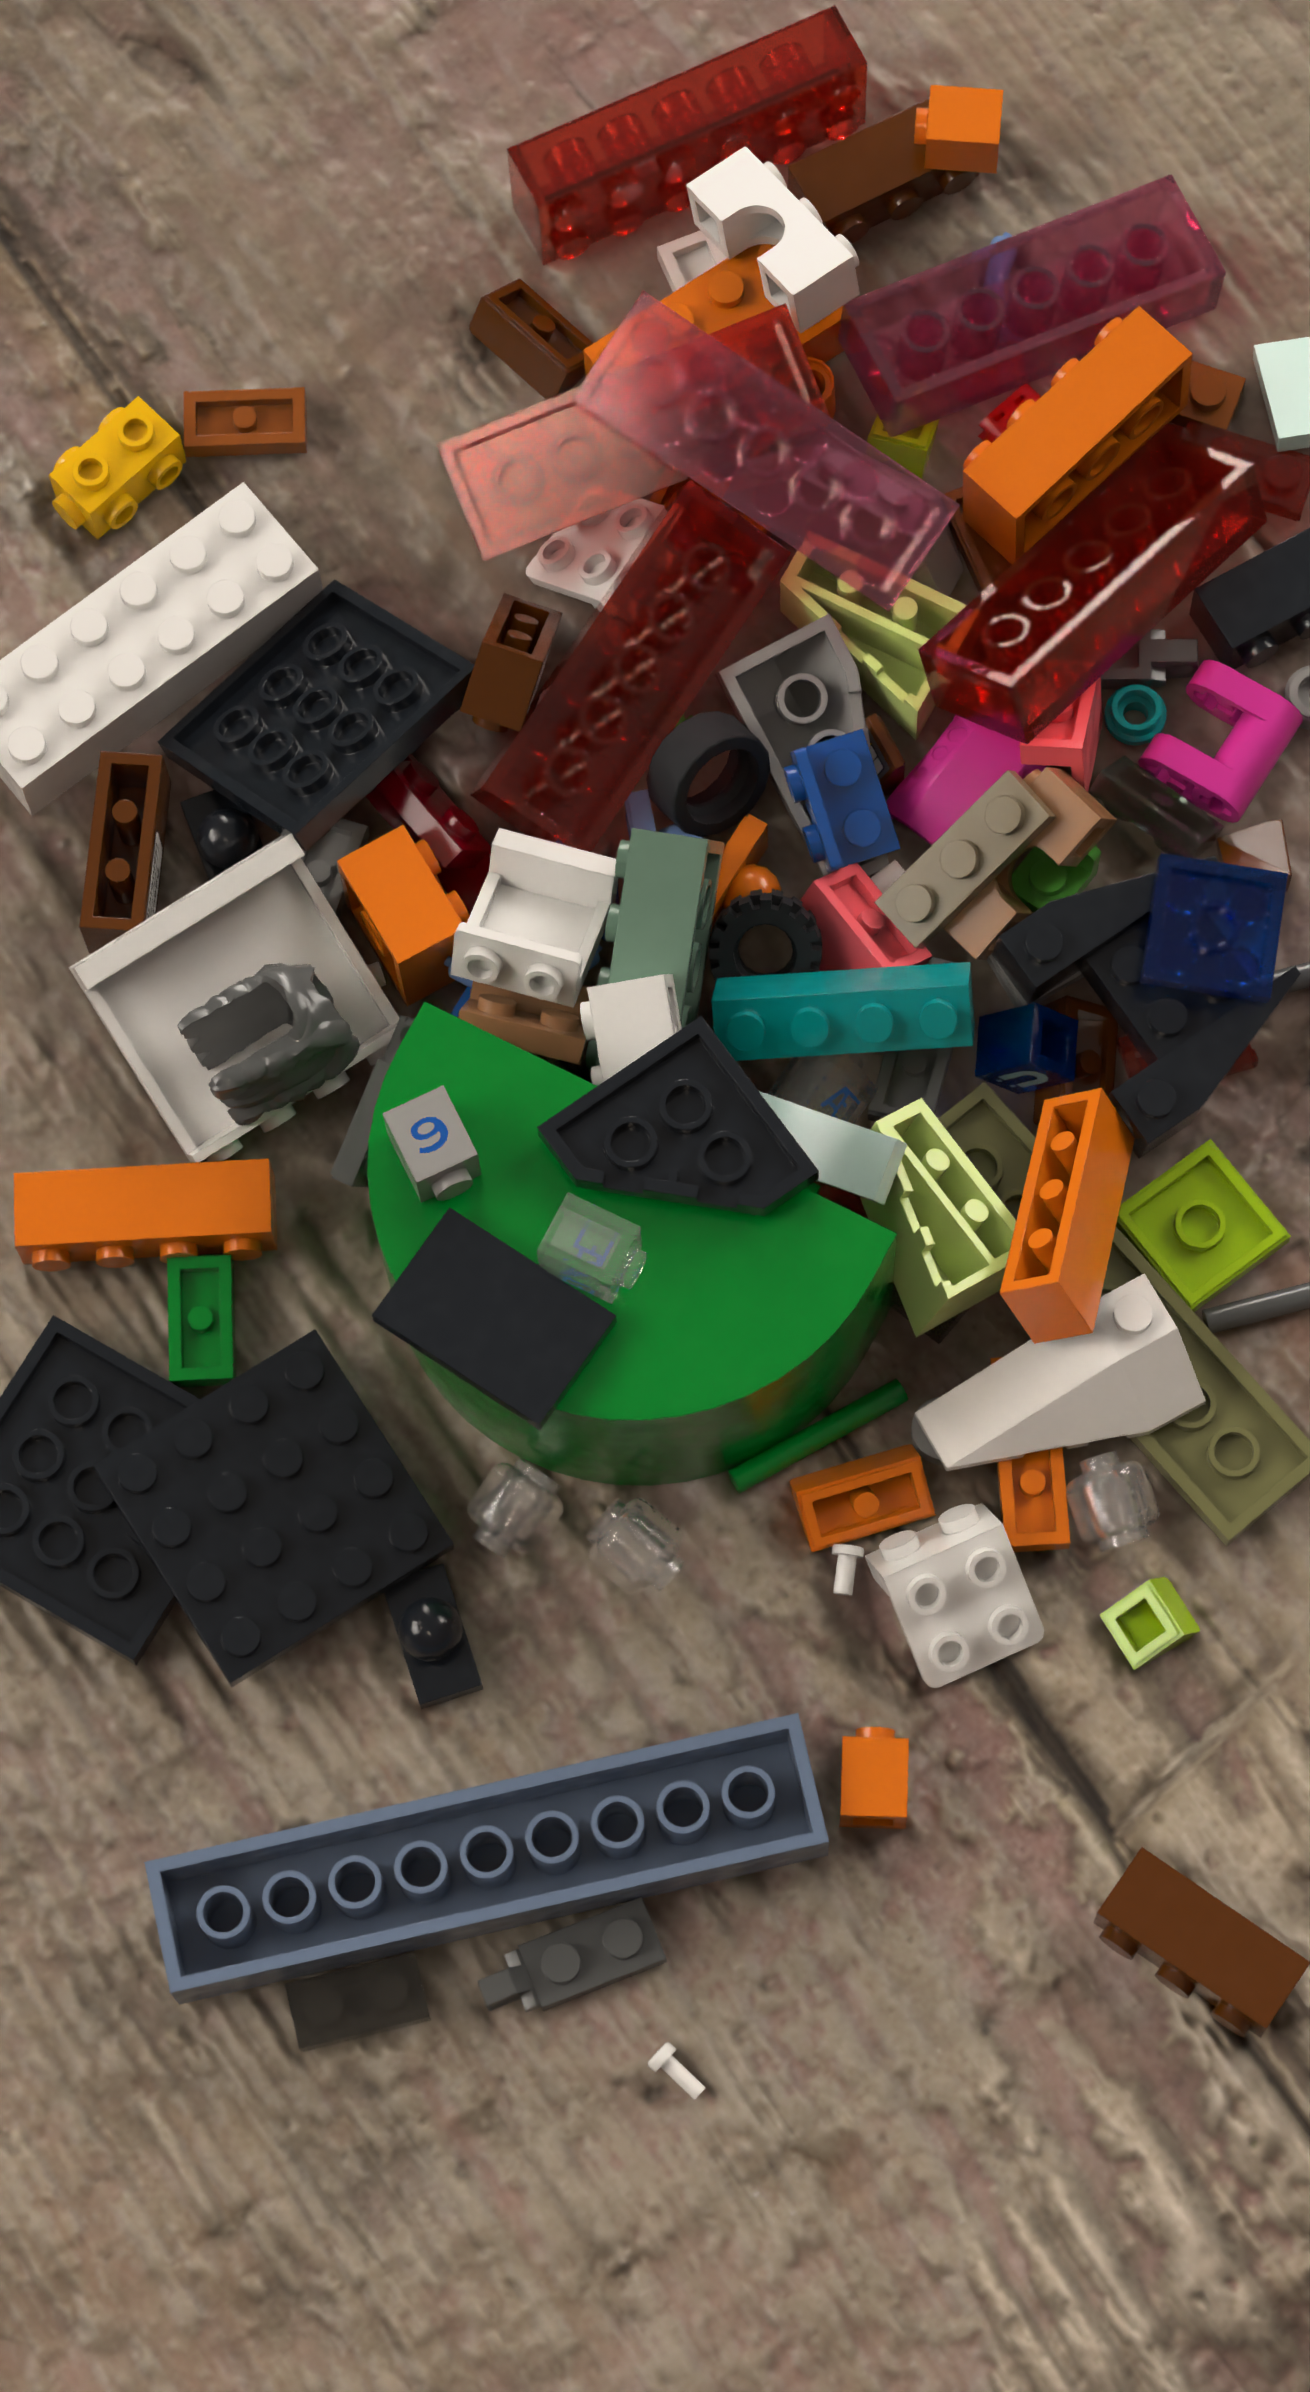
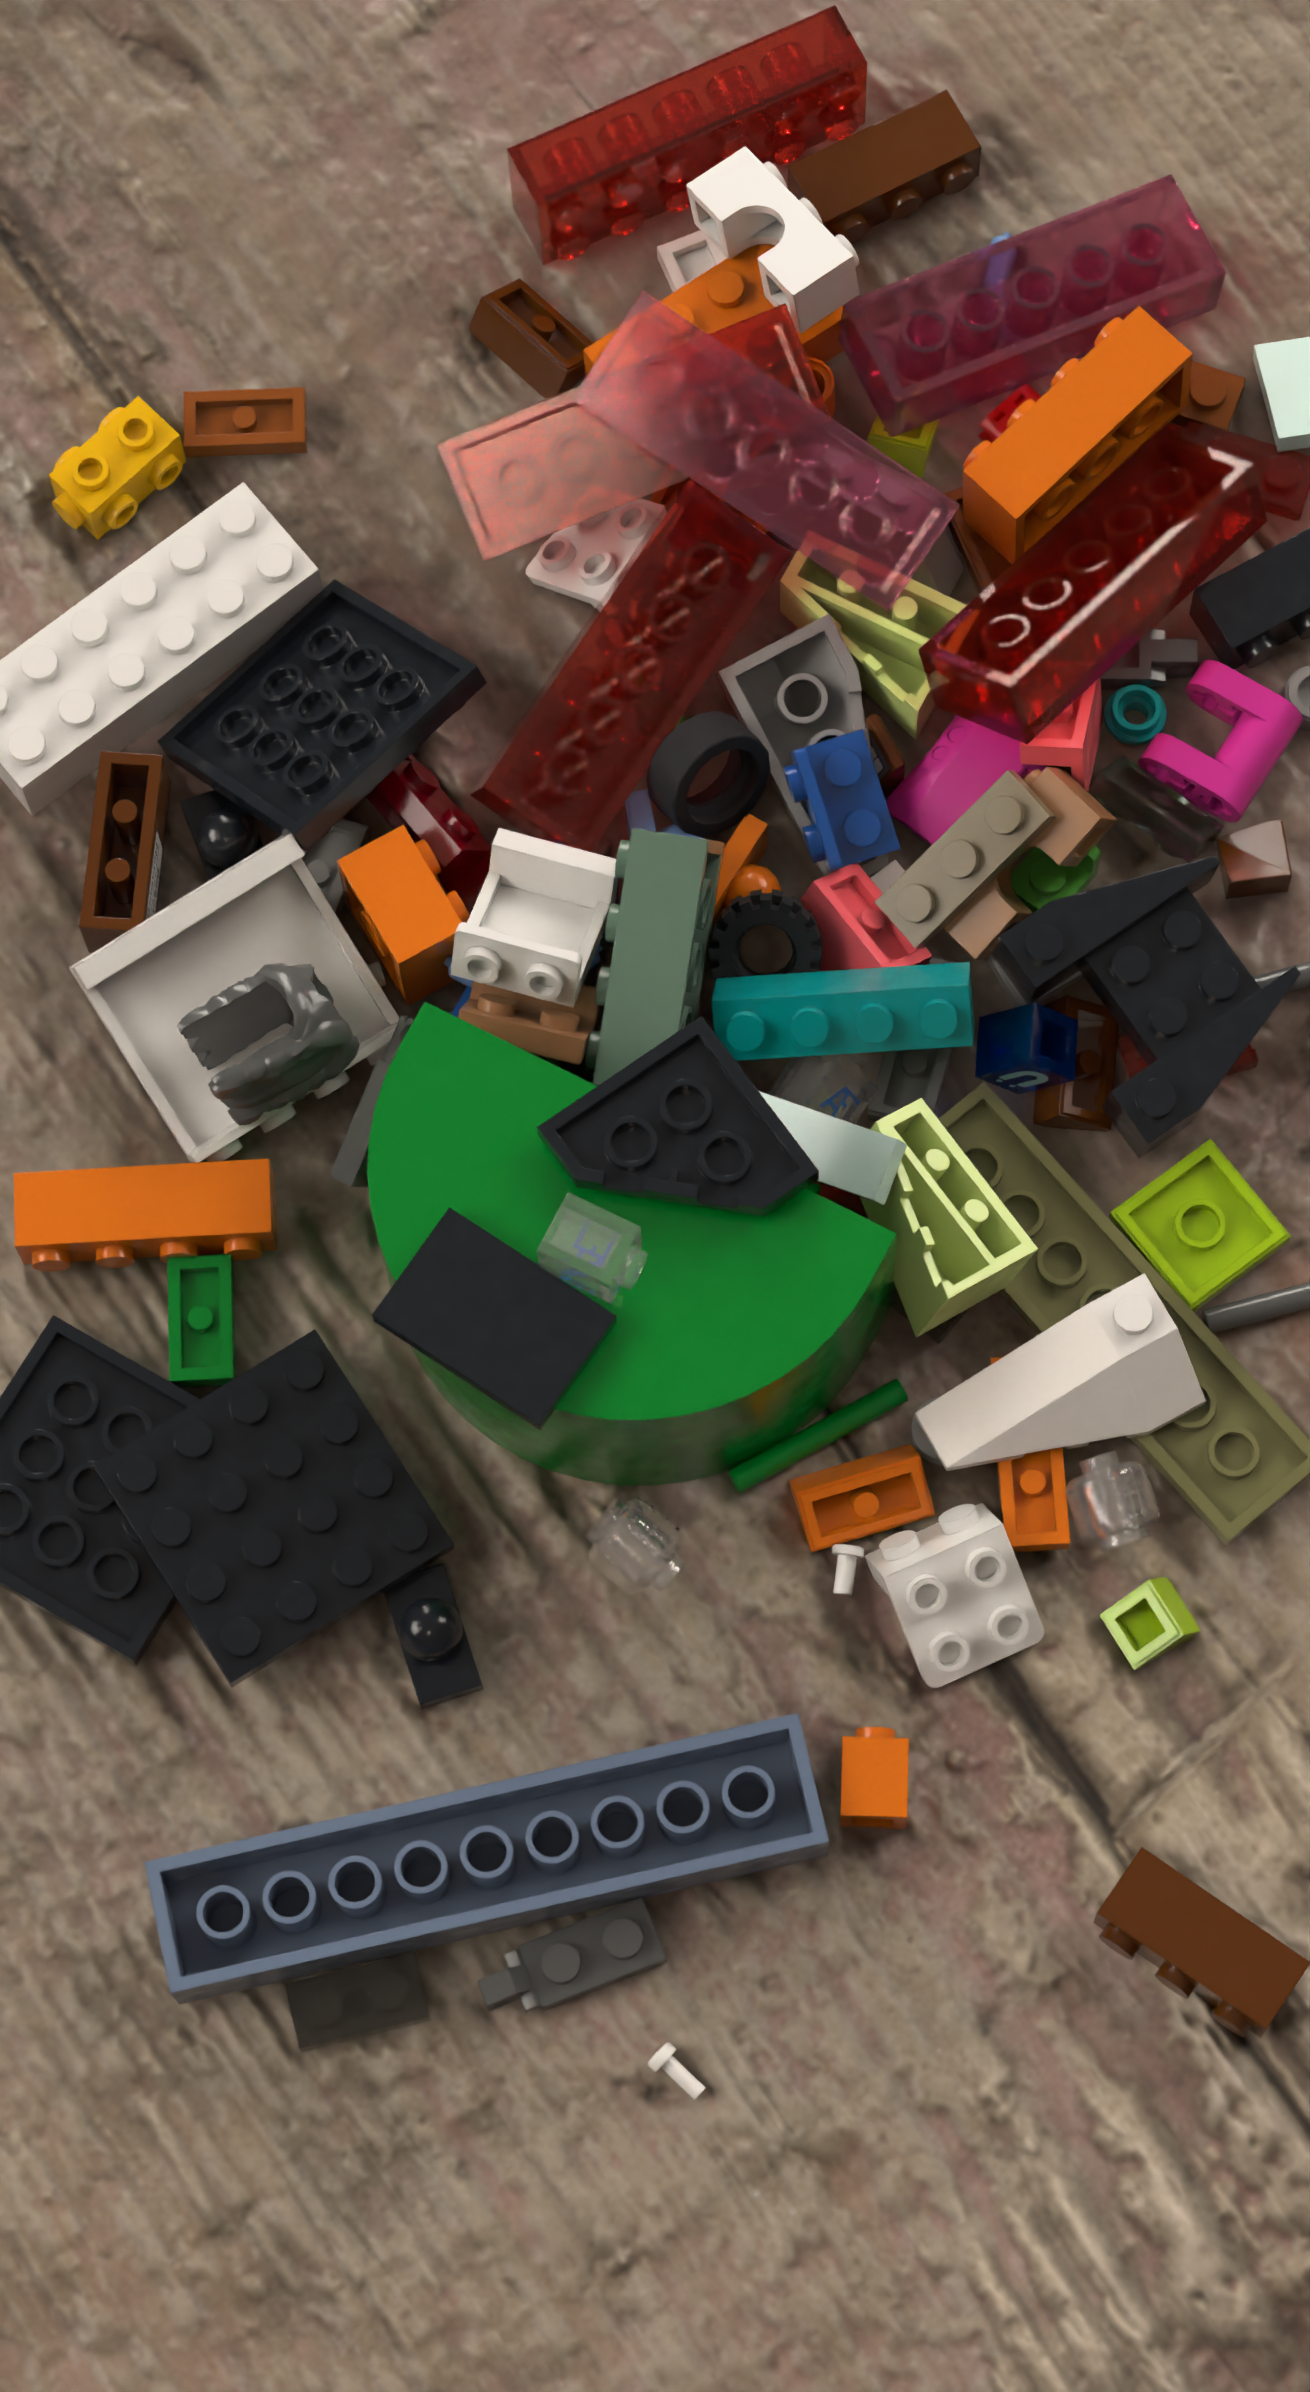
(433, 1145): light grey brick -> none
(510, 664): reddish brown brick -> none
(515, 1508): clear head -> none
(628, 1021): white brick -> none
(960, 128): orange brick -> none
(1067, 1216): orange brick -> none
(1214, 928): clear blue plate -> none

